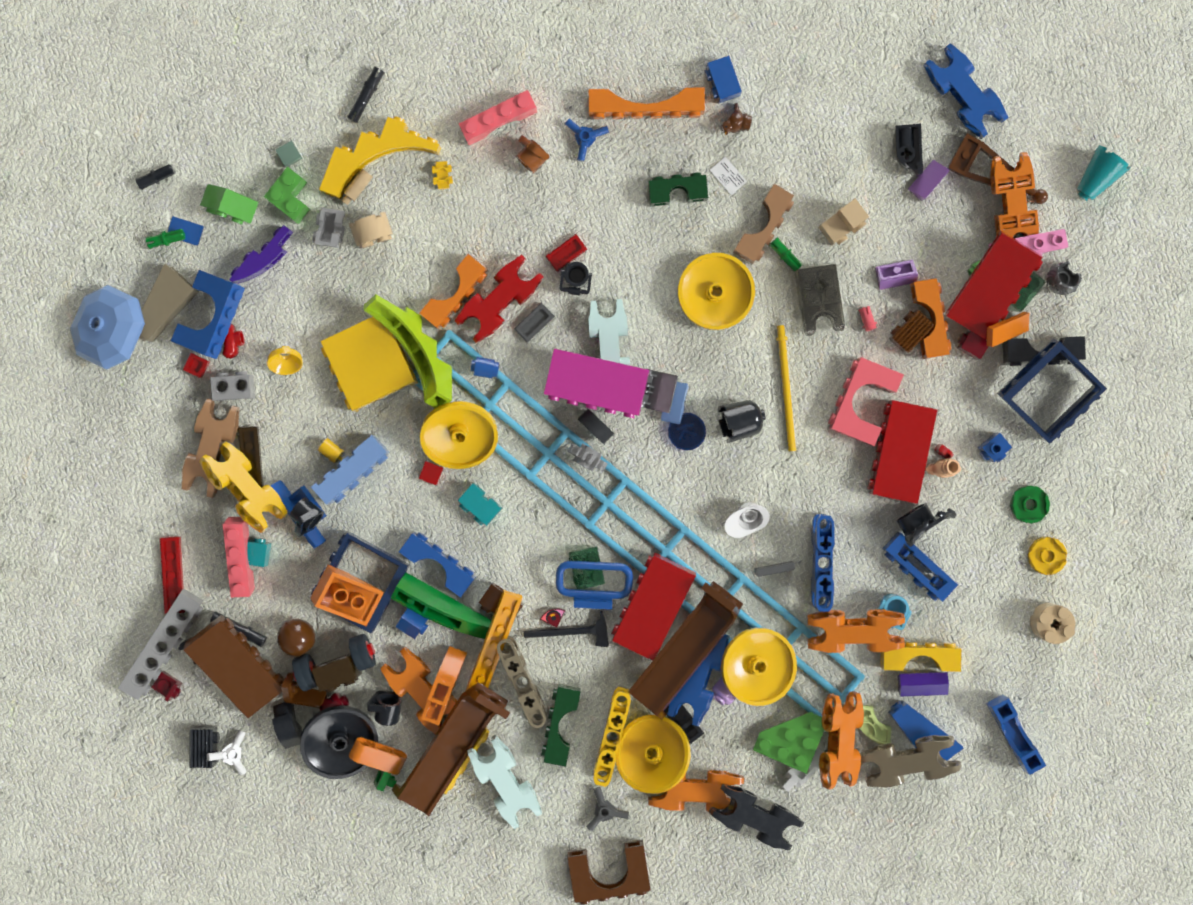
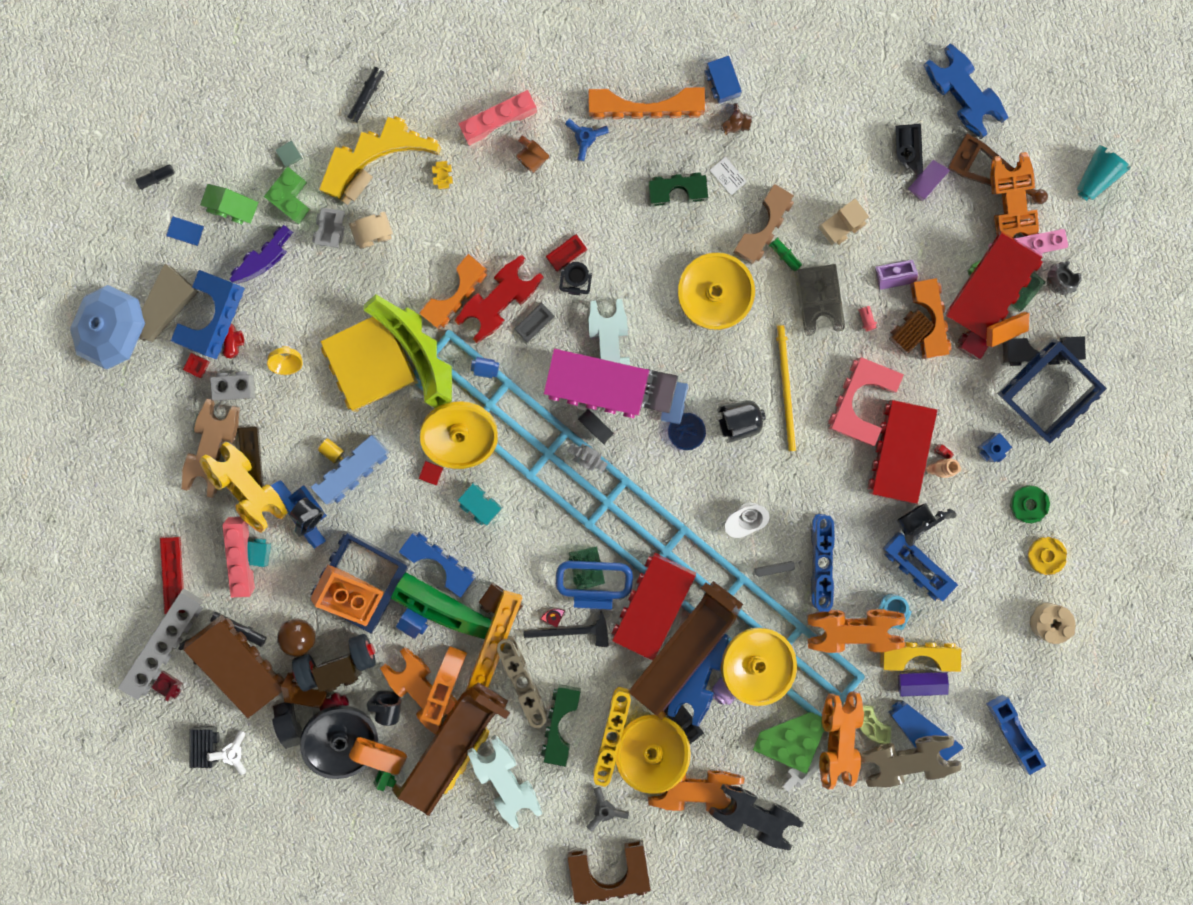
(165, 238): green axle -> none

